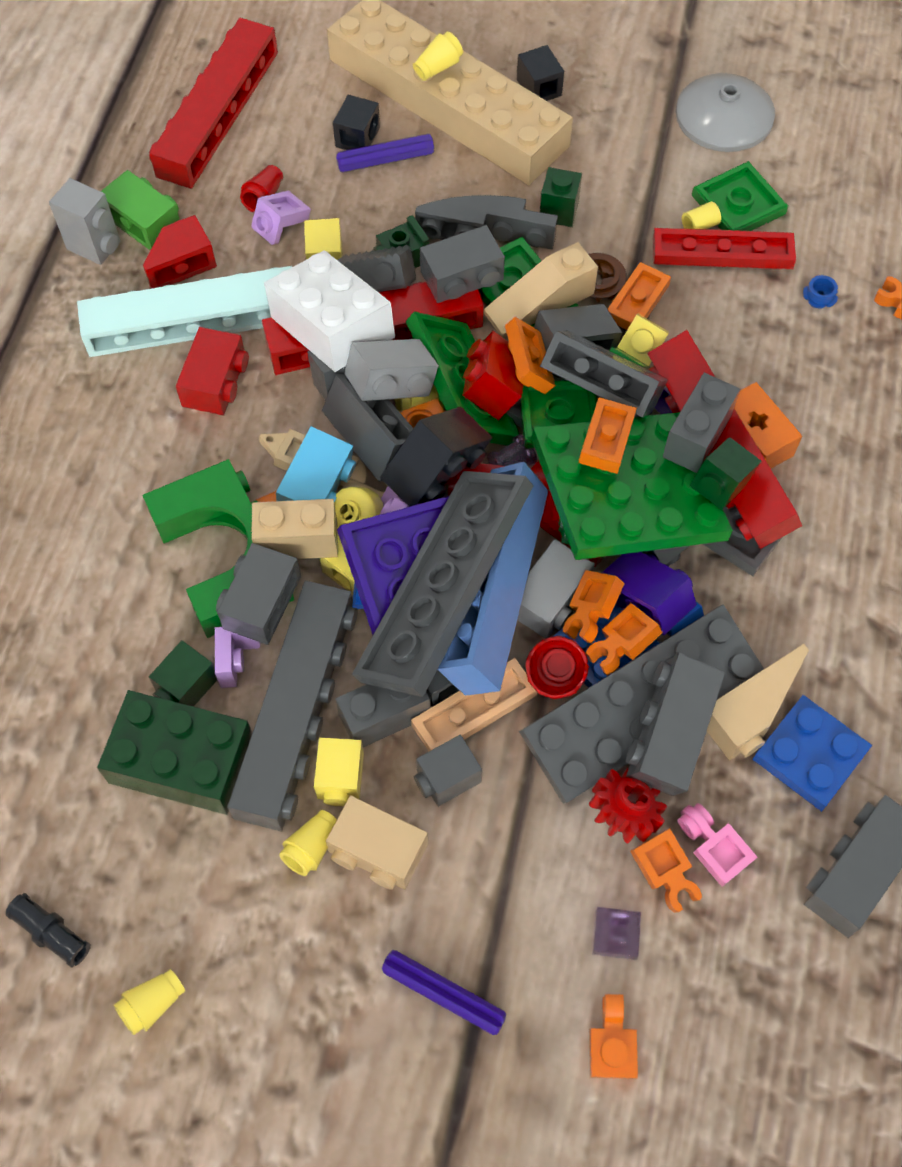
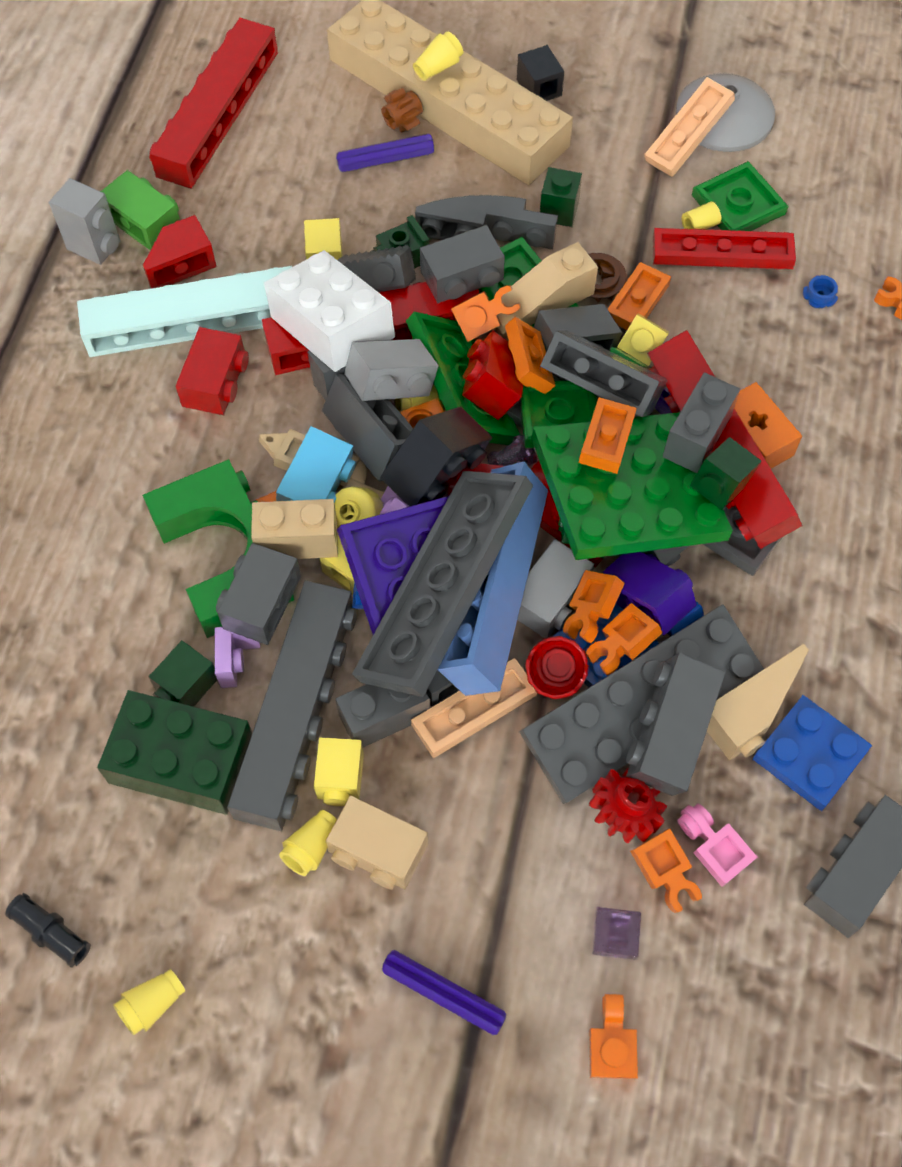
(260, 185): red cone -> none
(276, 212): lavender bracket -> none
(356, 123): black brick -> none
(402, 110): none -> dark orange gear
(447, 771): dark grey brick -> none
(480, 314): none -> orange plate
(689, 127): none -> light nougat plate

